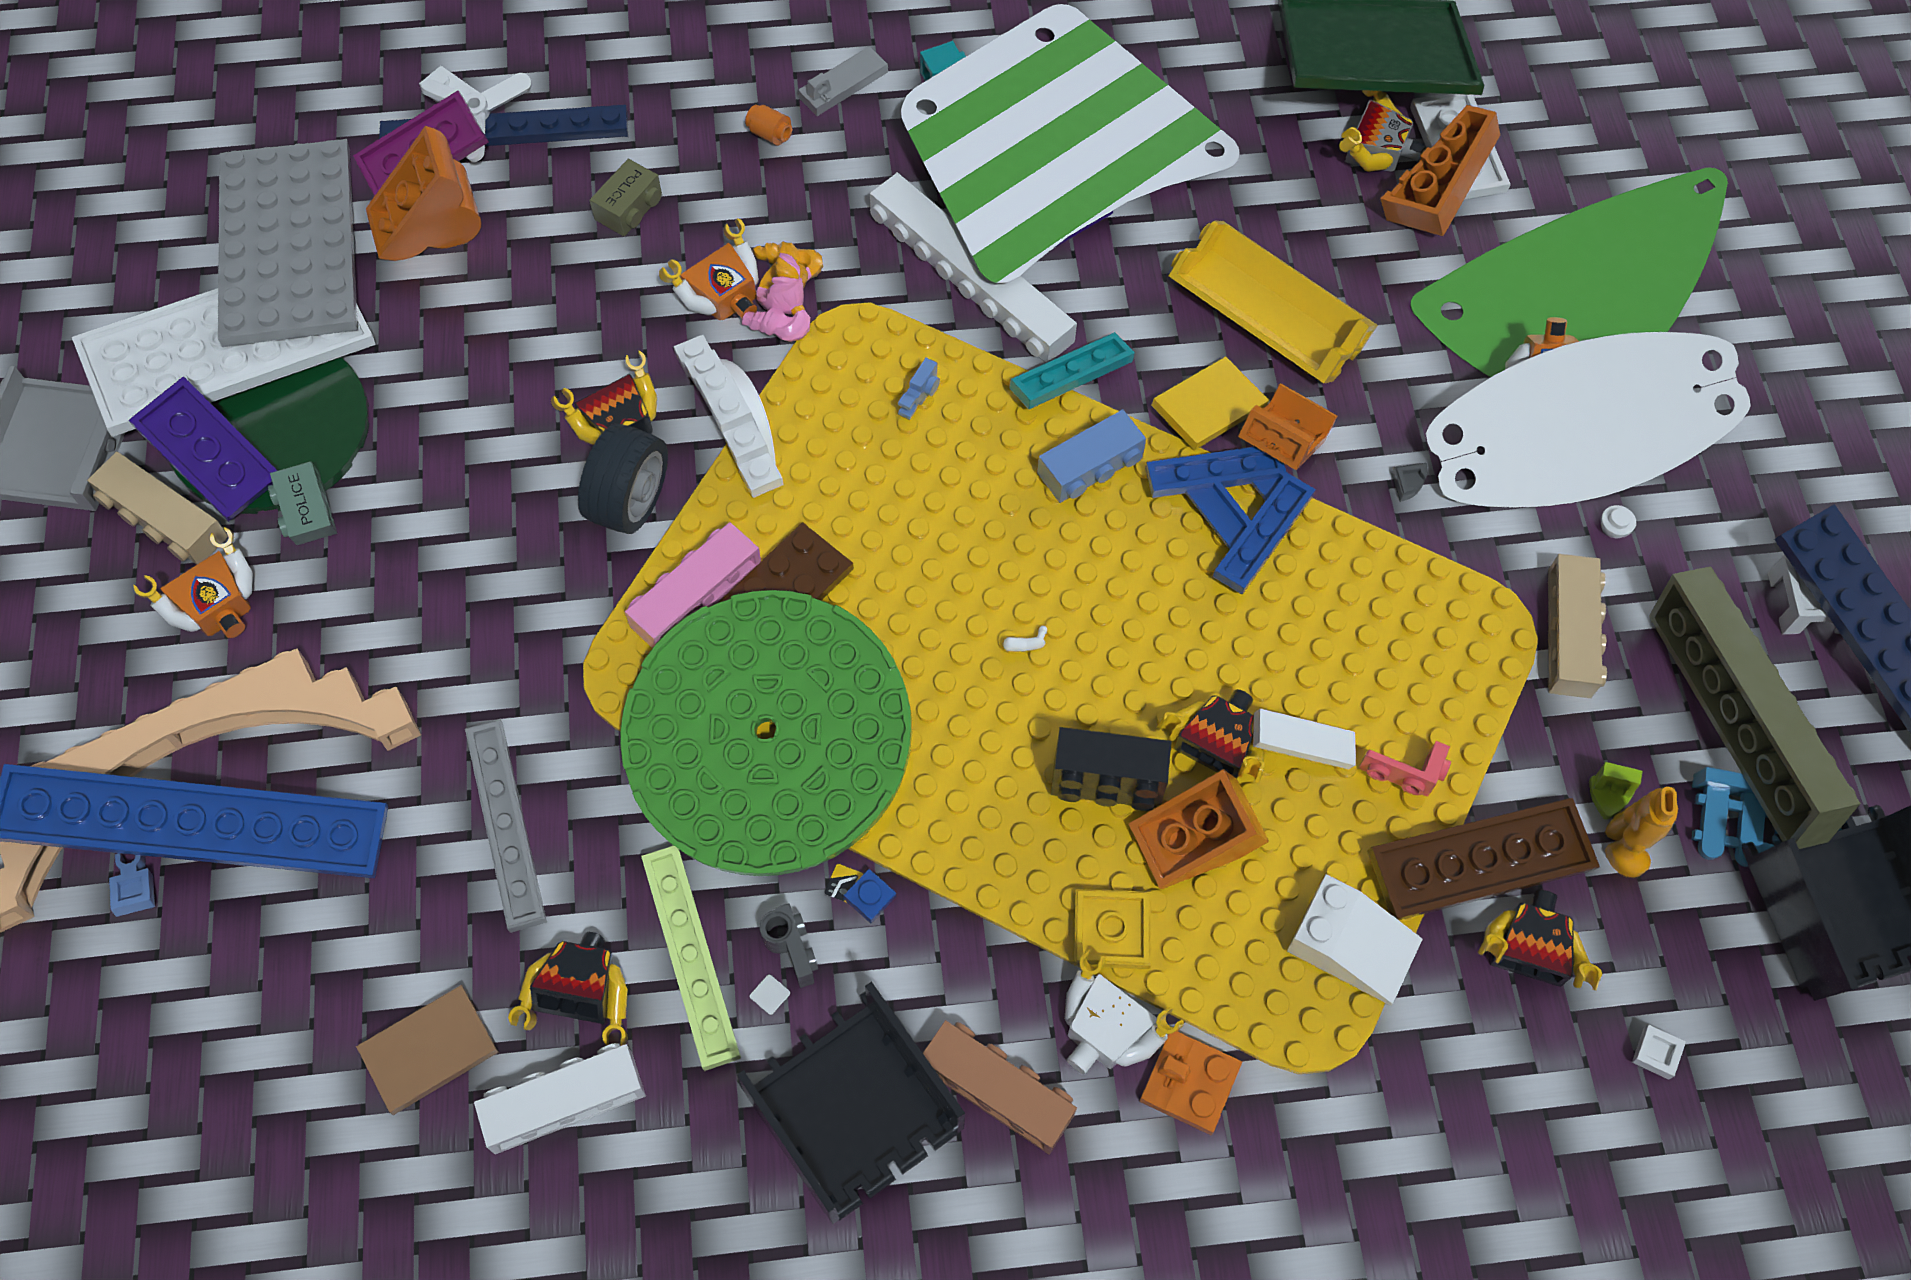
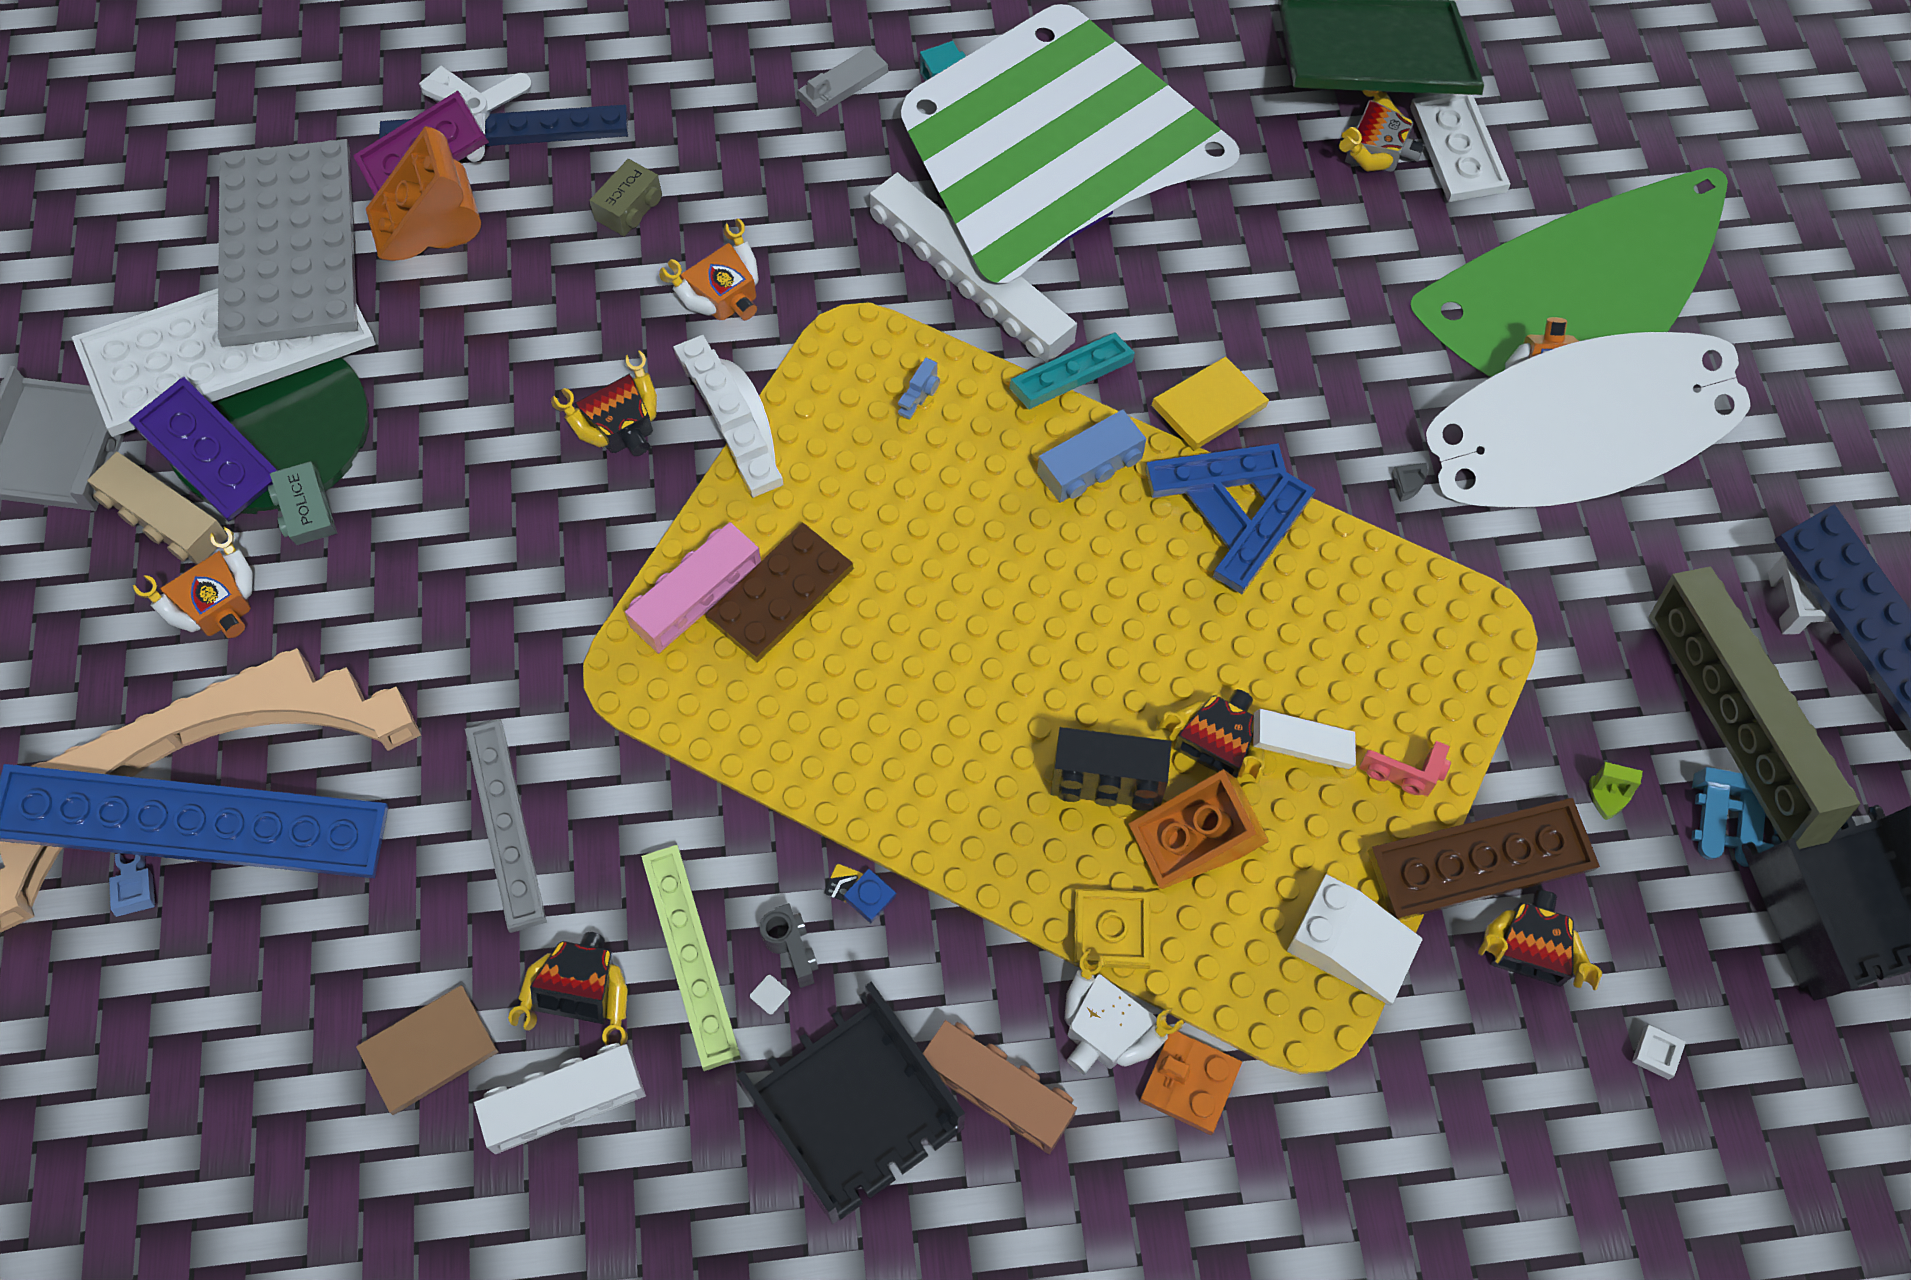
(622, 478): black wheel -> none
(768, 124): orange brick -> none
(777, 799): bright green plate -> none
(783, 292): bright pink hair -> none
(1026, 644): white piece -> none
(1272, 301): yellow panel -> none
(1278, 425): orange panel -> none
(1442, 178): orange wedge -> none
(1576, 626): tan brick -> none
(1618, 521): white plate -> none
(1639, 829): light orange piece -> none

